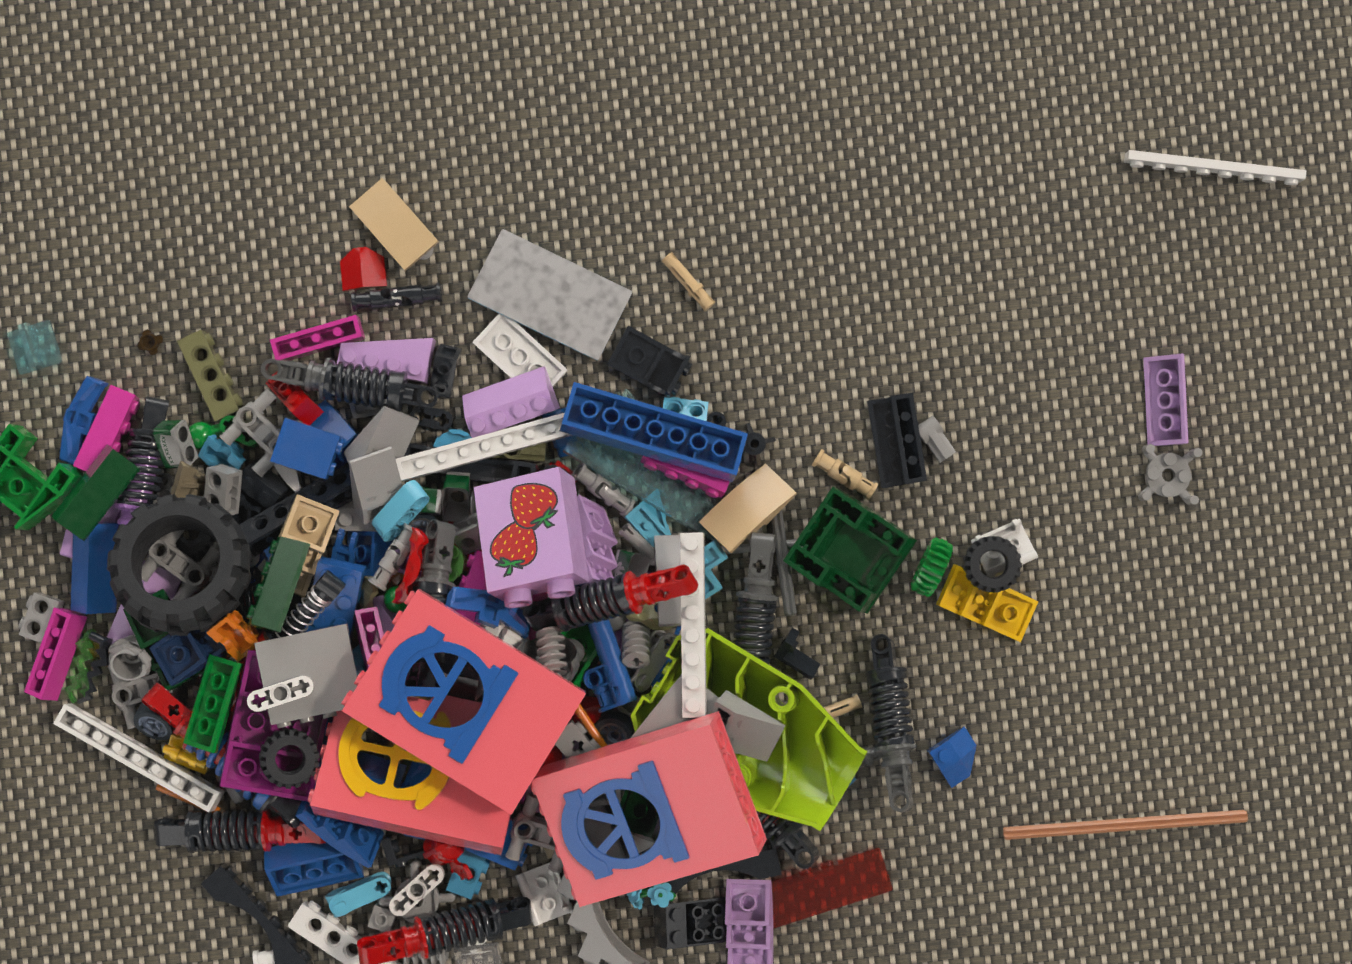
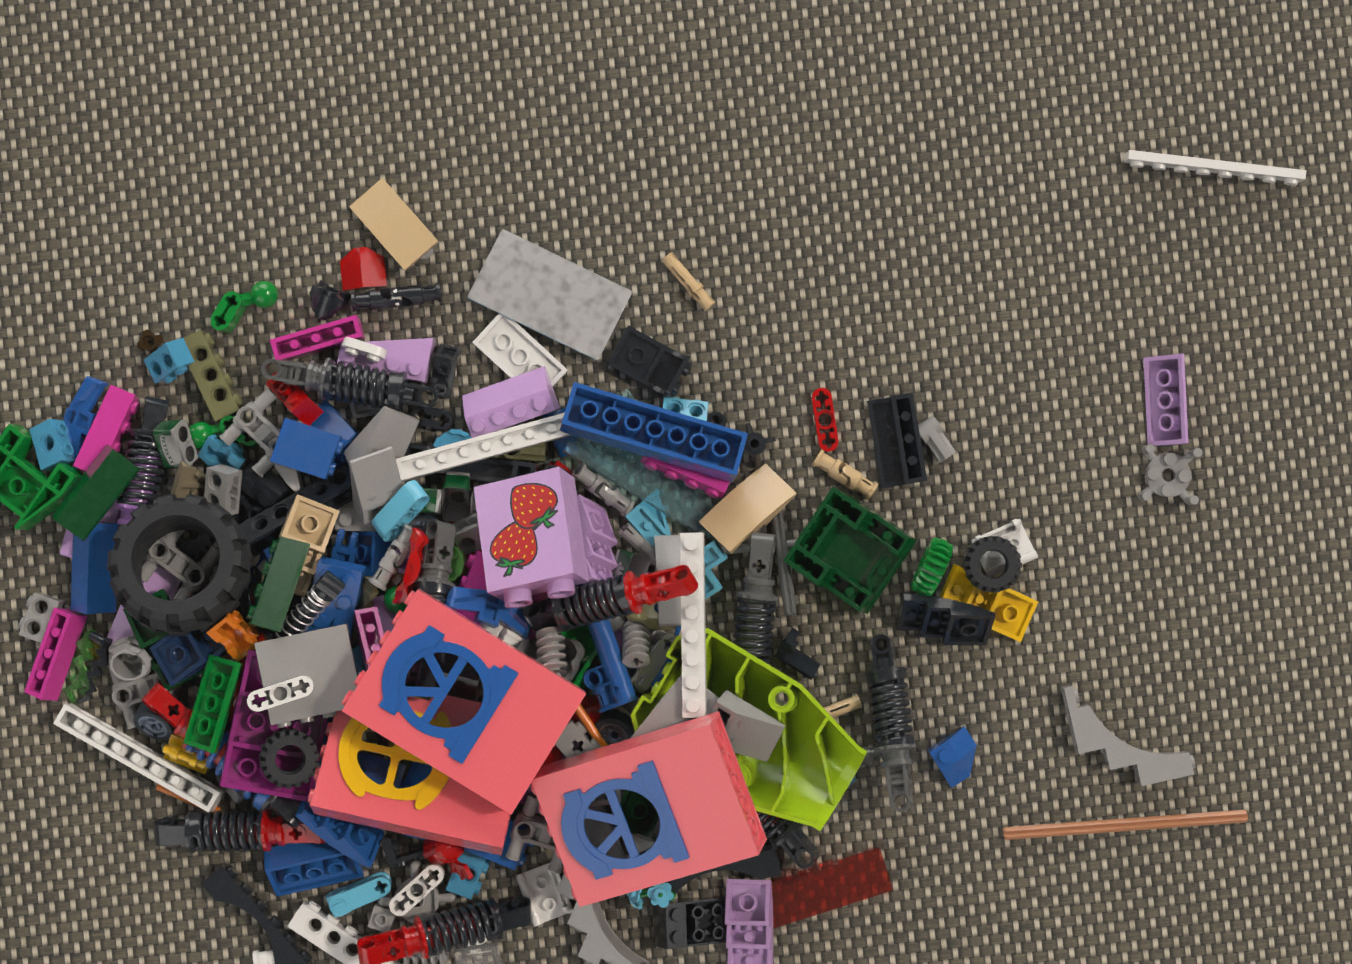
(34, 346): clear light blue bracket -> none
(52, 444): none -> dark azure brick
(169, 361): none -> dark azure brick
(263, 295): none -> green beam
(327, 300): none -> black brick
(355, 347): none -> white plate
(832, 435): none -> red beam
(945, 619): none -> black slope
(1091, 735): none -> light grey arch

